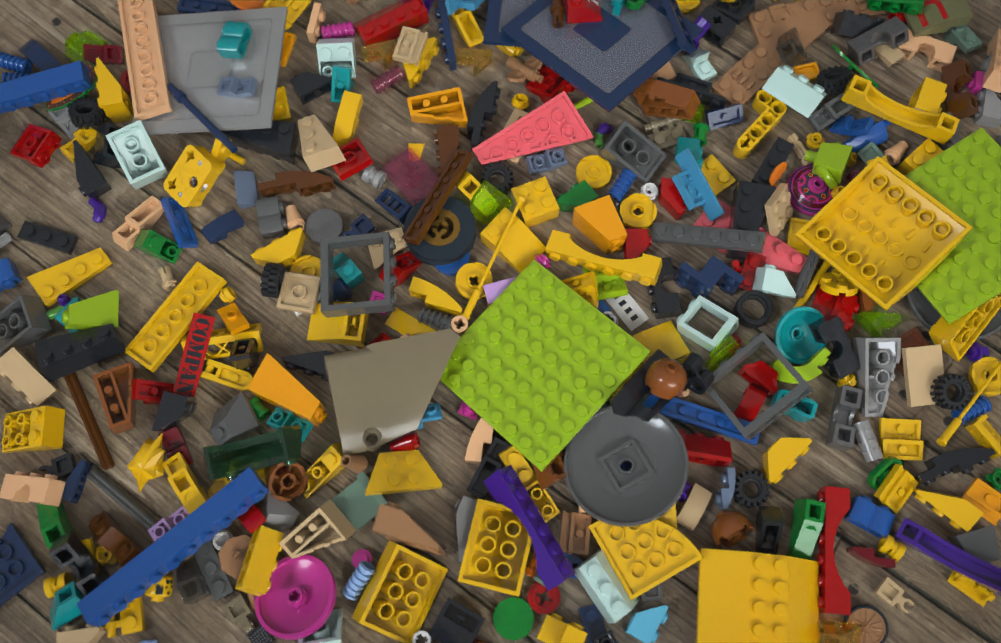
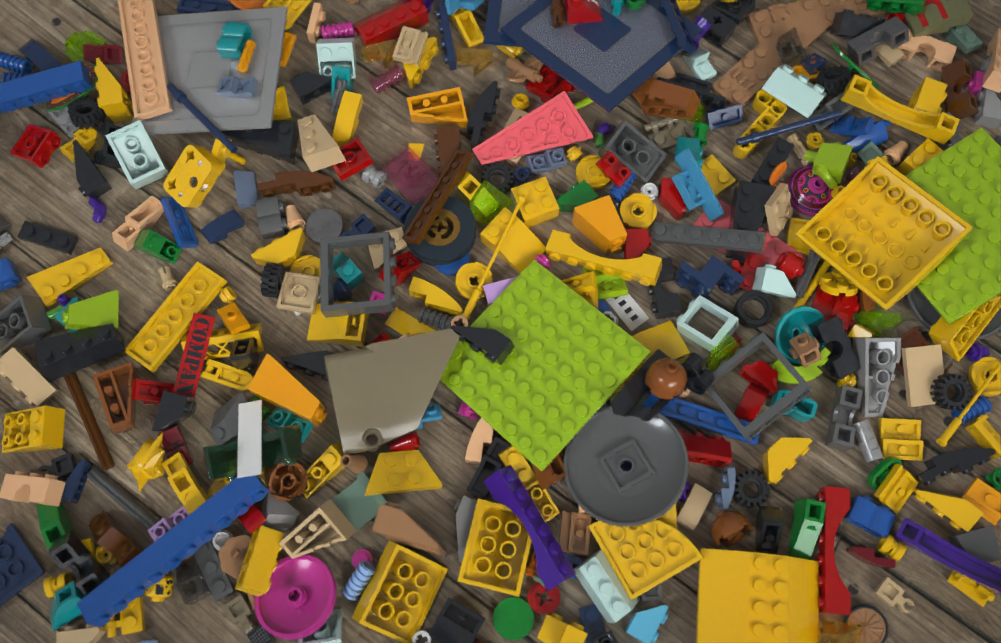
(246, 56): none -> light orange axle
(249, 439): none -> white sticker
(338, 93): none -> dark grey axle
(488, 341): none -> black slope
(521, 171): none -> dark blue plate
(574, 153): none -> yellow plate
(613, 169): none -> red hips
(756, 136): none -> dark blue bar
(790, 264): none -> red head
(805, 349): none -> medium nougat brick
(814, 63): none -> dark blue slope
(861, 331): none -> yellow slope

